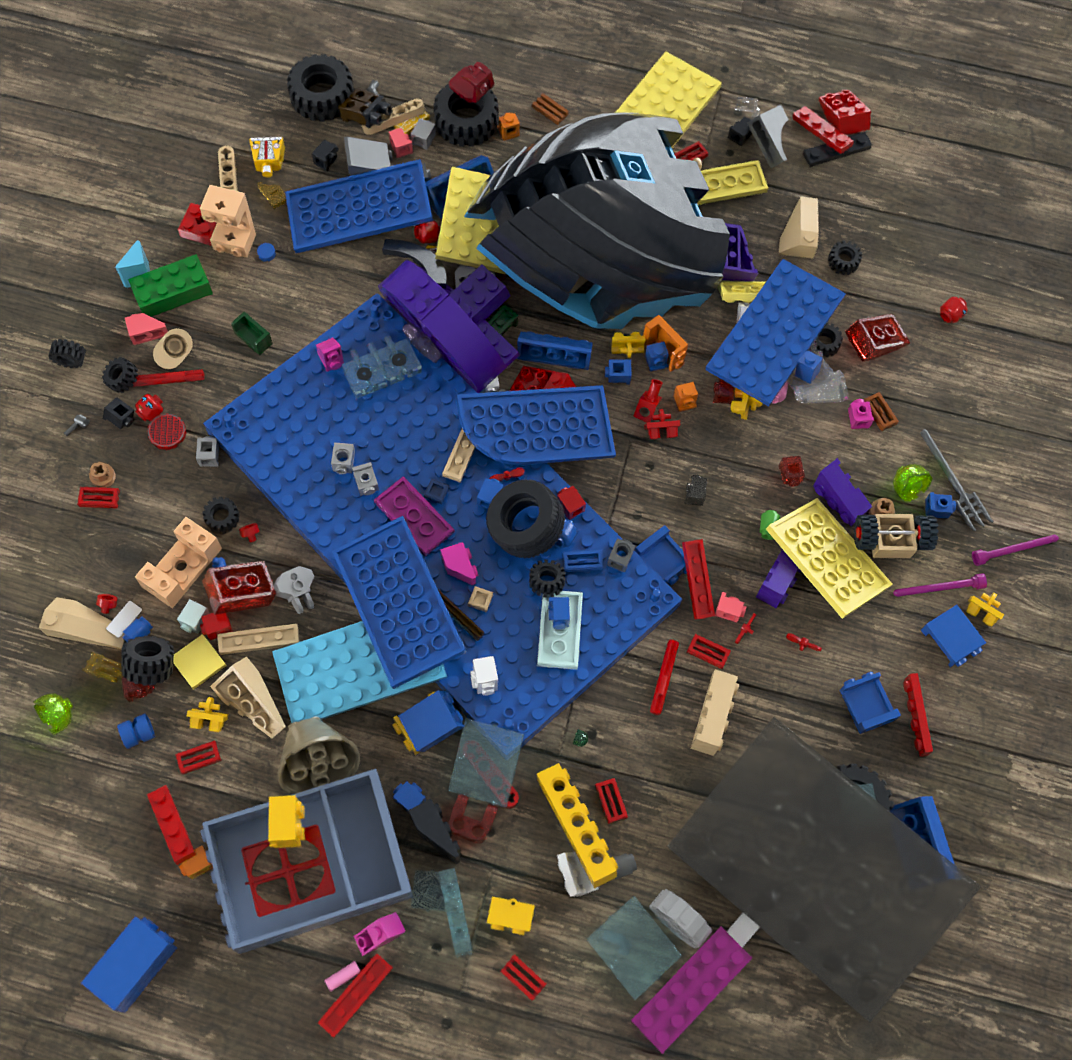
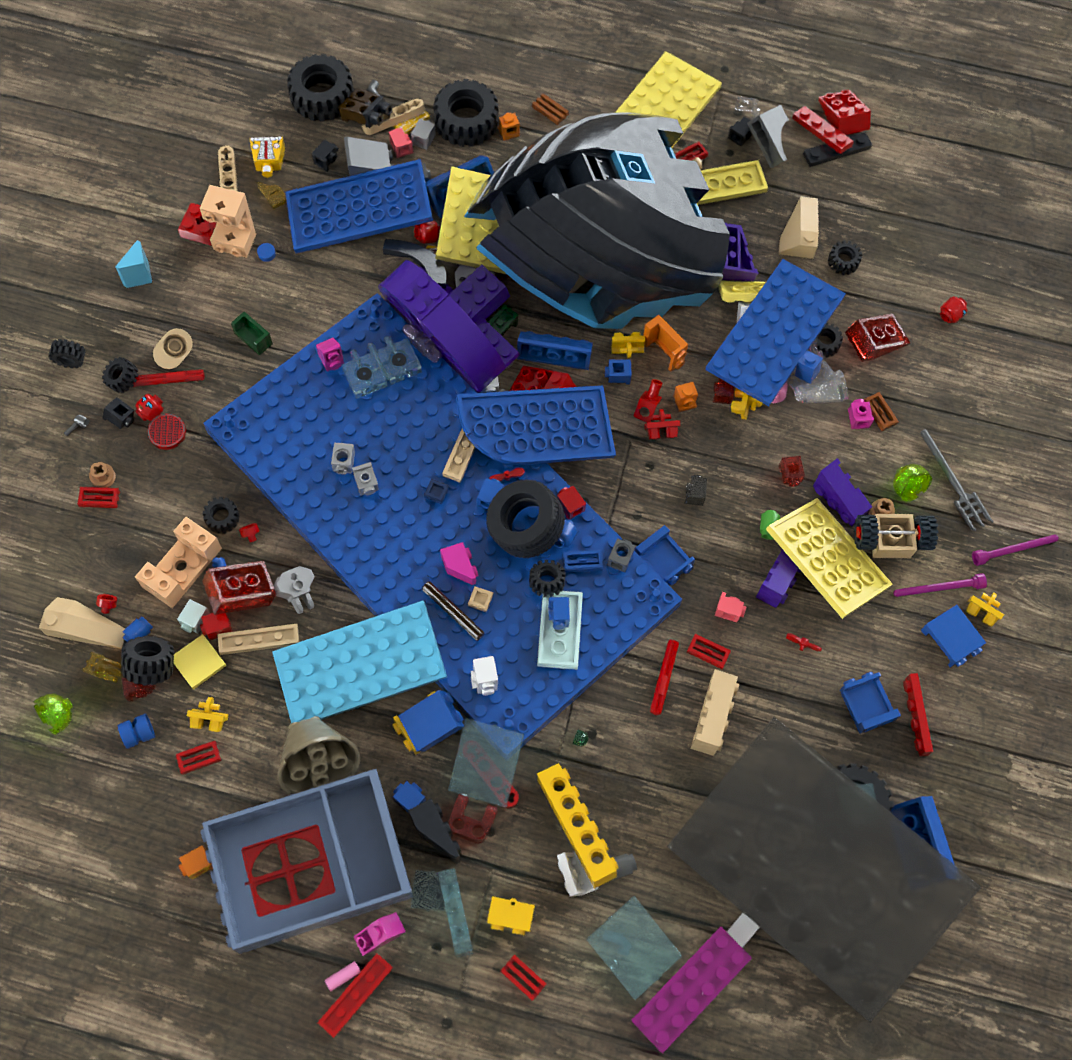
(124, 619): white sticker -> none
(130, 964): blue brick -> none
(144, 328): coral slope -> none
(170, 286): green brick -> none
(171, 825): red plate -> none
(203, 455): light grey brick -> none
(247, 692): tan wedge -> none
(285, 821): yellow brick -> none
(398, 602): blue plate -> none
(423, 520): magenta tile -> none
(472, 82): dark red piece -> none
(607, 814): red tile -> none
(656, 356): blue brick -> none
(680, 918): light grey connector -> none
(698, 579): red plate -> none
(745, 629): red piece -> none
(934, 505): blue brick -> none

